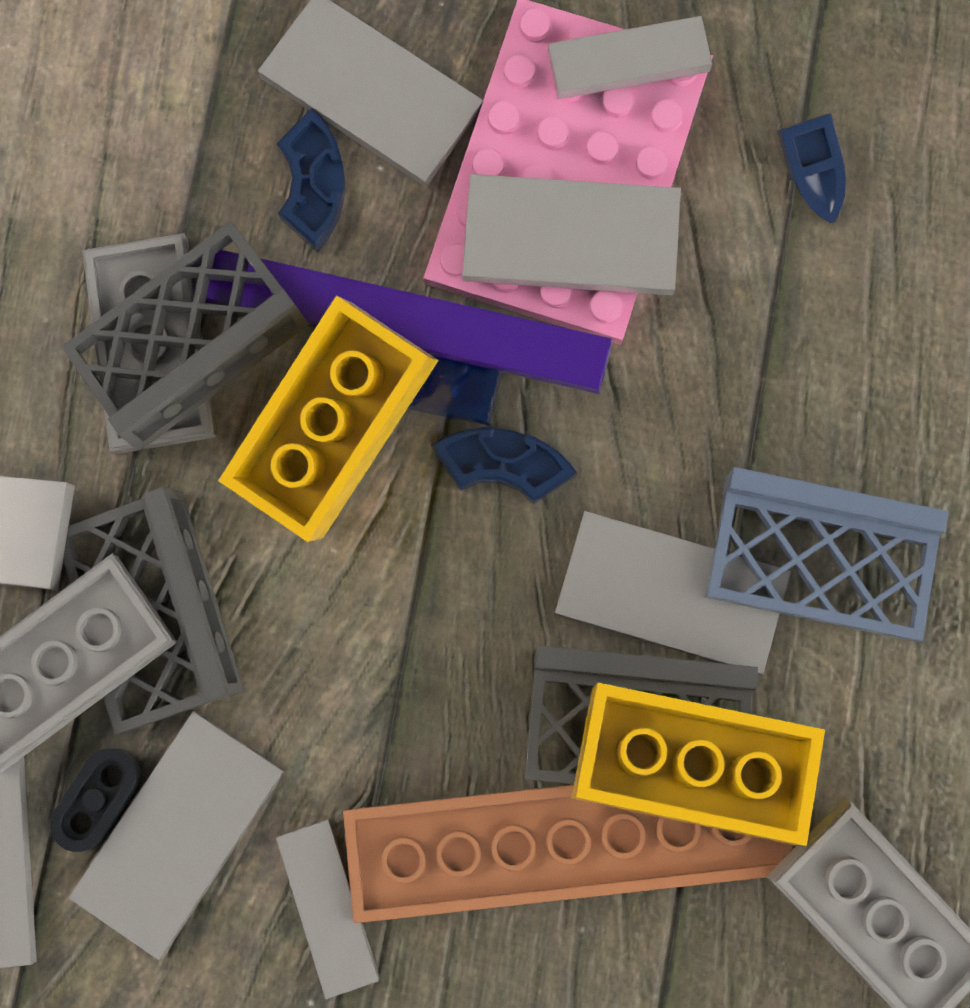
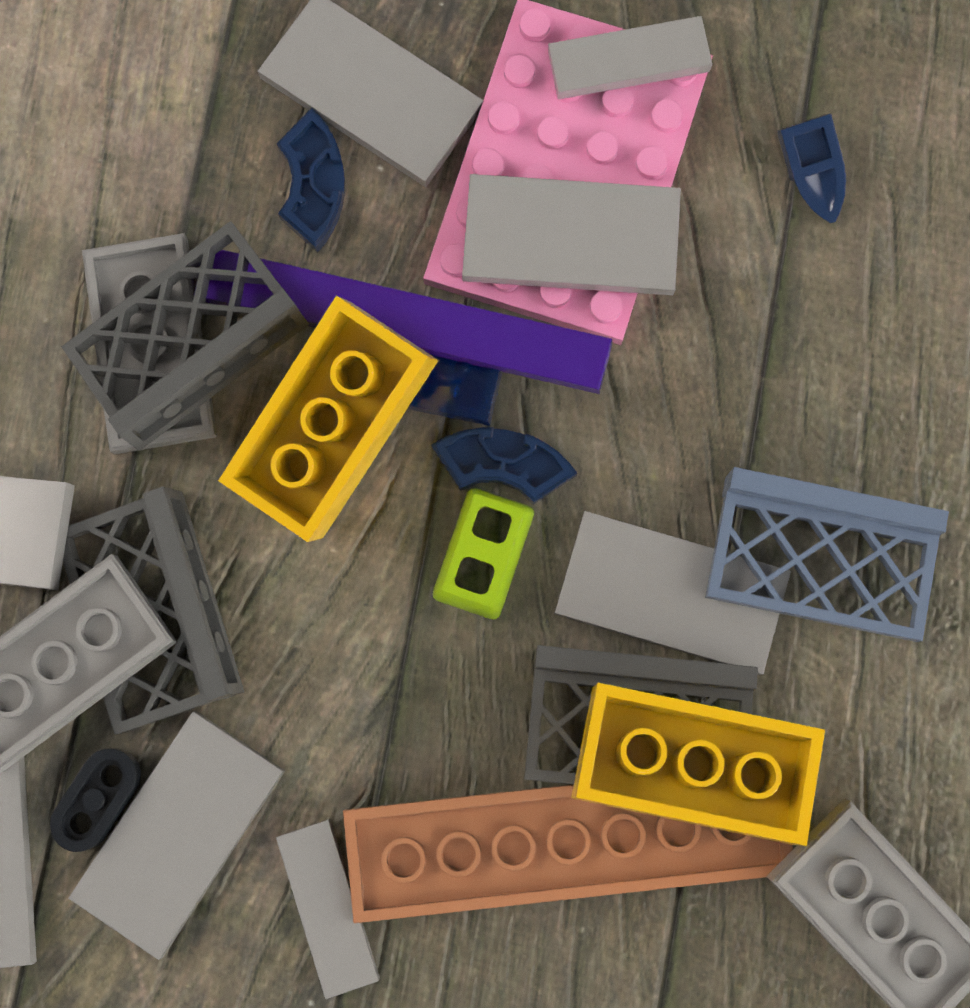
(501, 556): none -> lime piece

